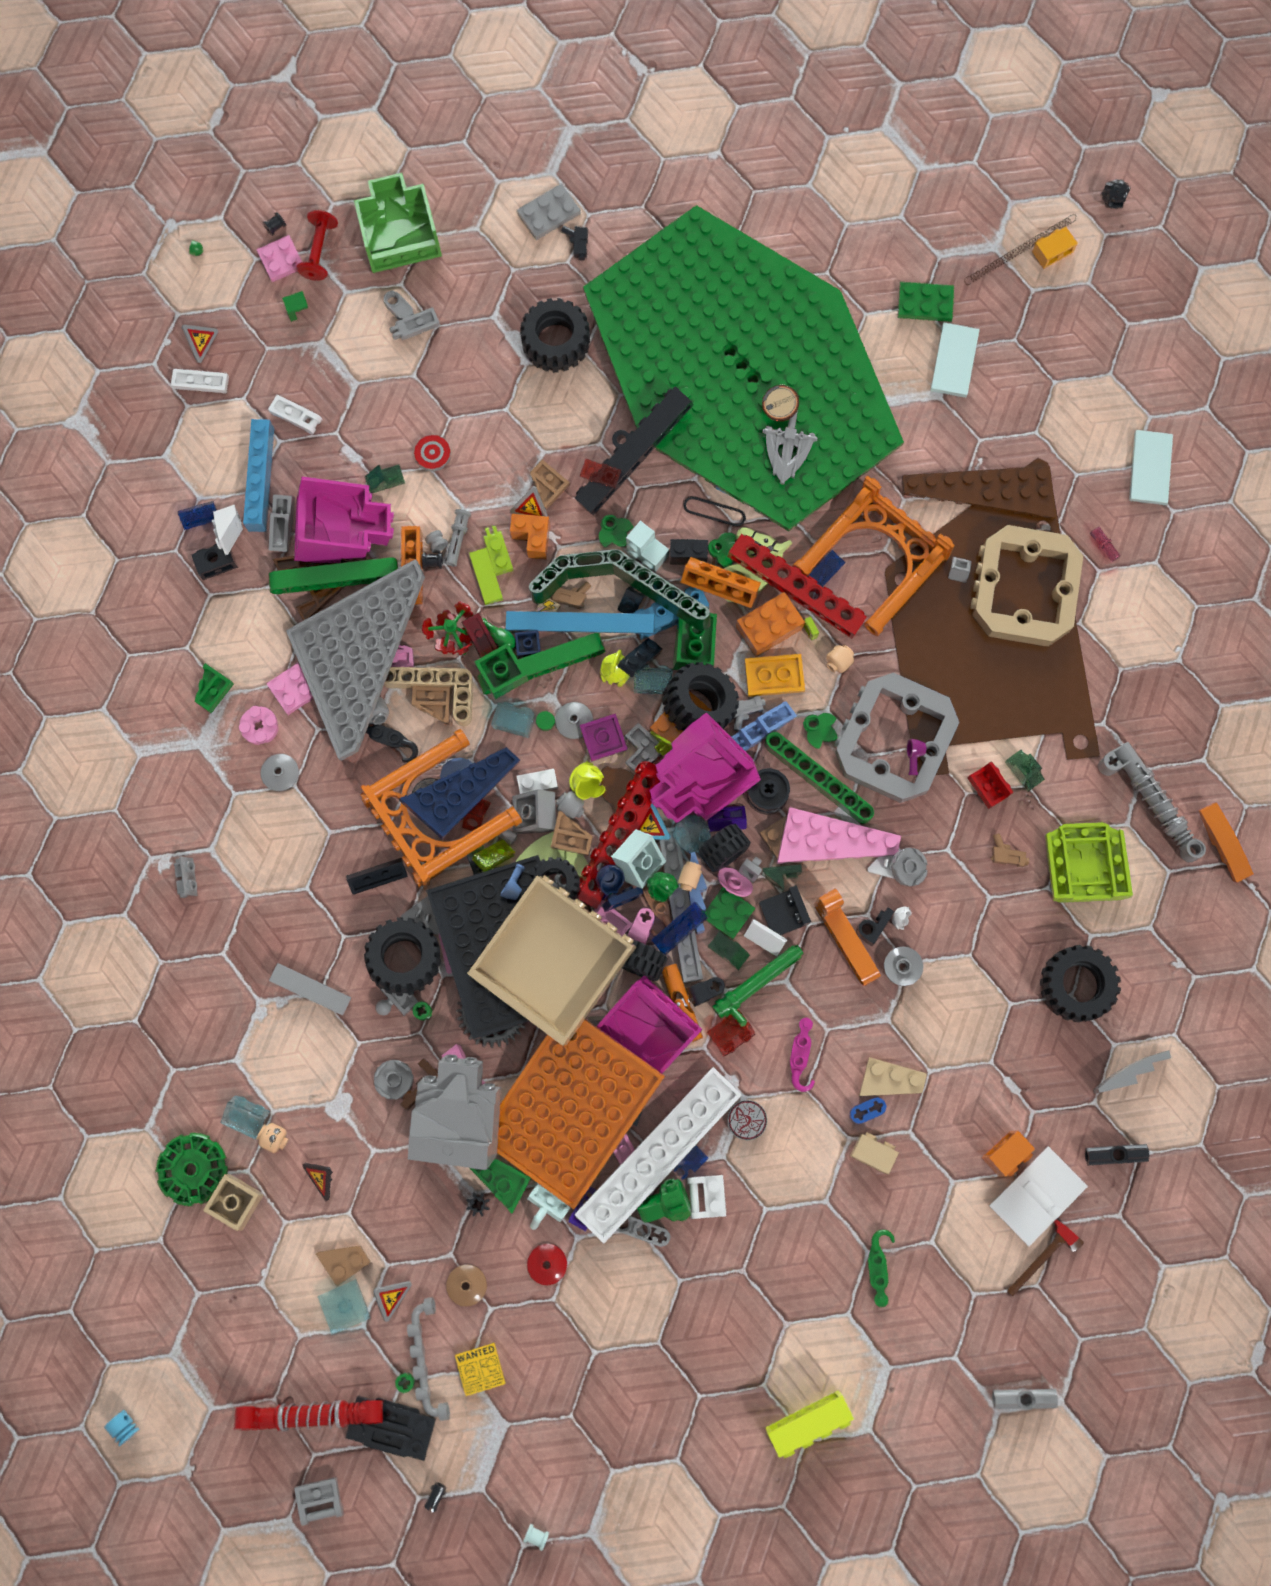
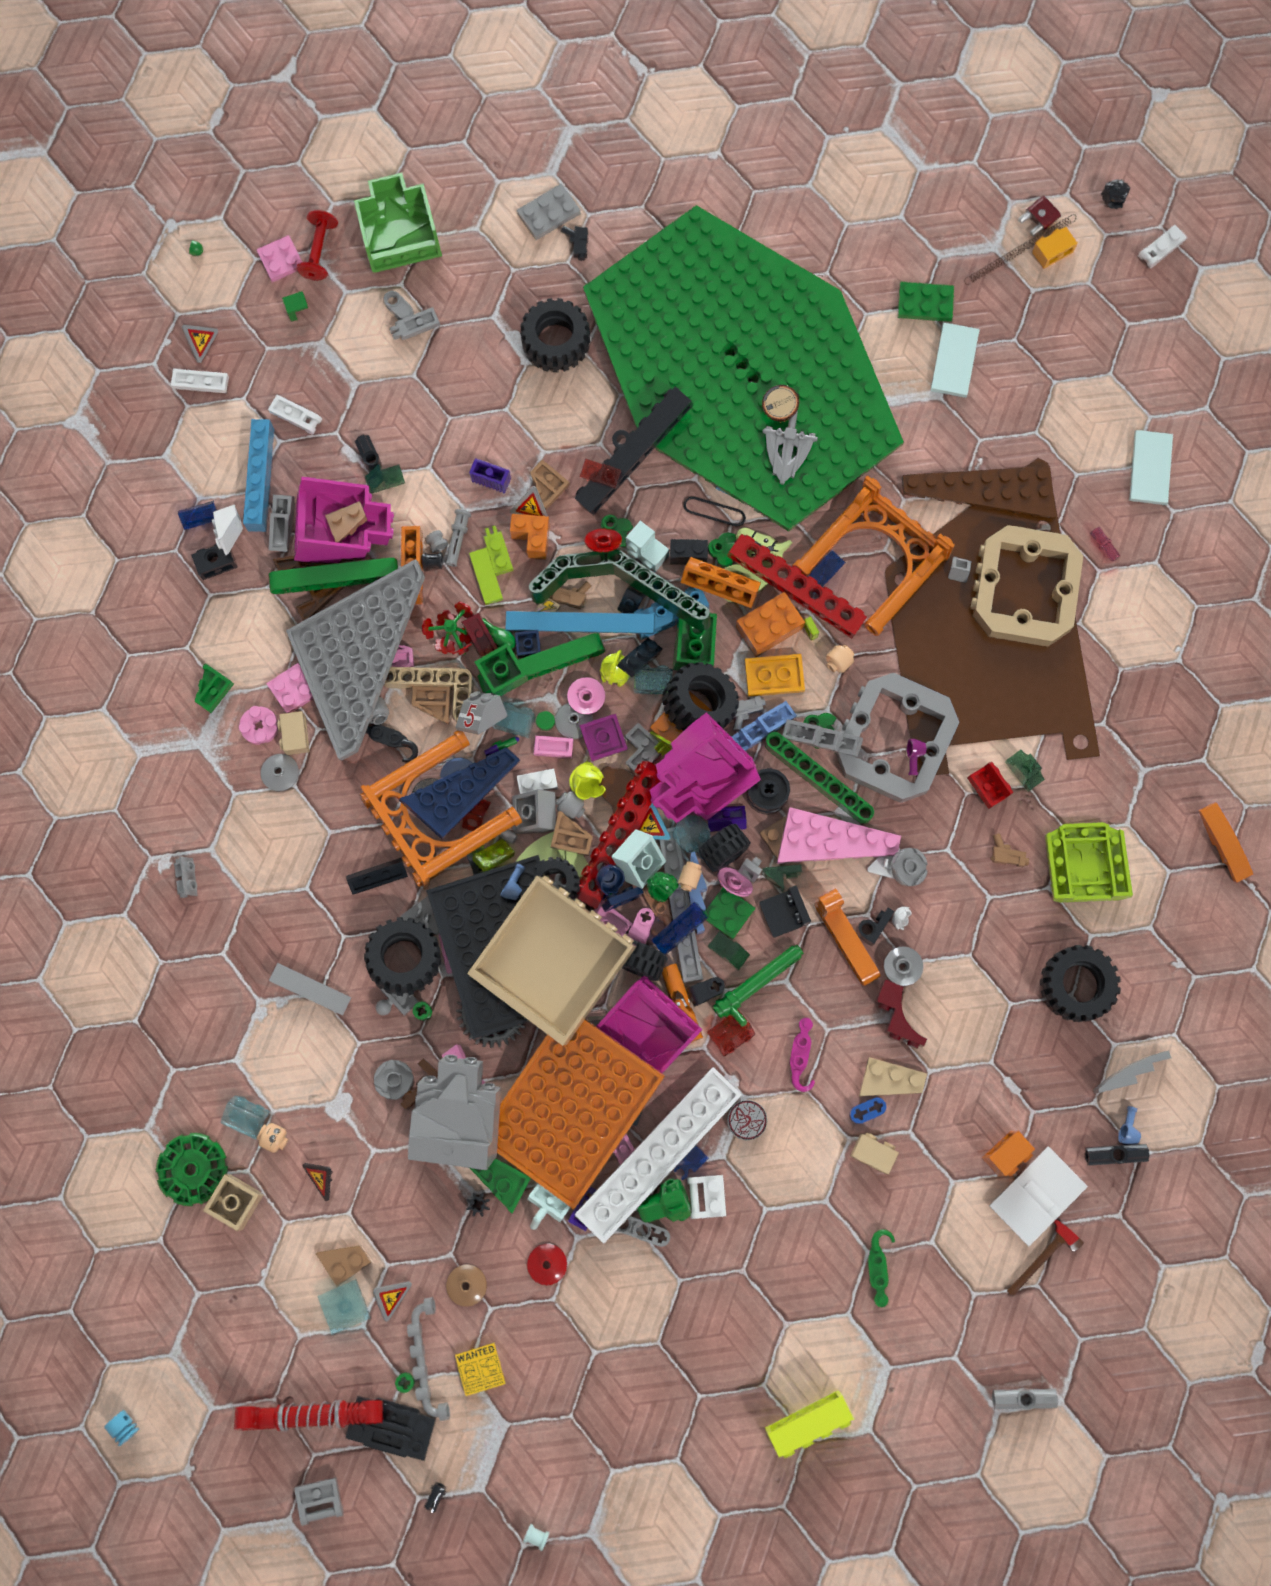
(274, 223): black bush -> none
(294, 733): none -> tan brick
(346, 521): none -> medium nougat wing
(367, 452): none -> black piece
(432, 453): red tile -> none
(480, 712): none -> light grey slope
(490, 475): none -> dark purple brick
(499, 745): none -> piece
(553, 747): none -> bright pink tile
(583, 687): none -> bright pink dish
(603, 540): none -> red dish
(765, 937): white tile -> none
(822, 738): none -> light grey slope
(898, 1028): none -> dark red arch
(1042, 213): none -> dark red piece
(1127, 1132): none -> medium blue bar
(1155, 797): light grey piece -> none
(1162, 246): none -> white plate

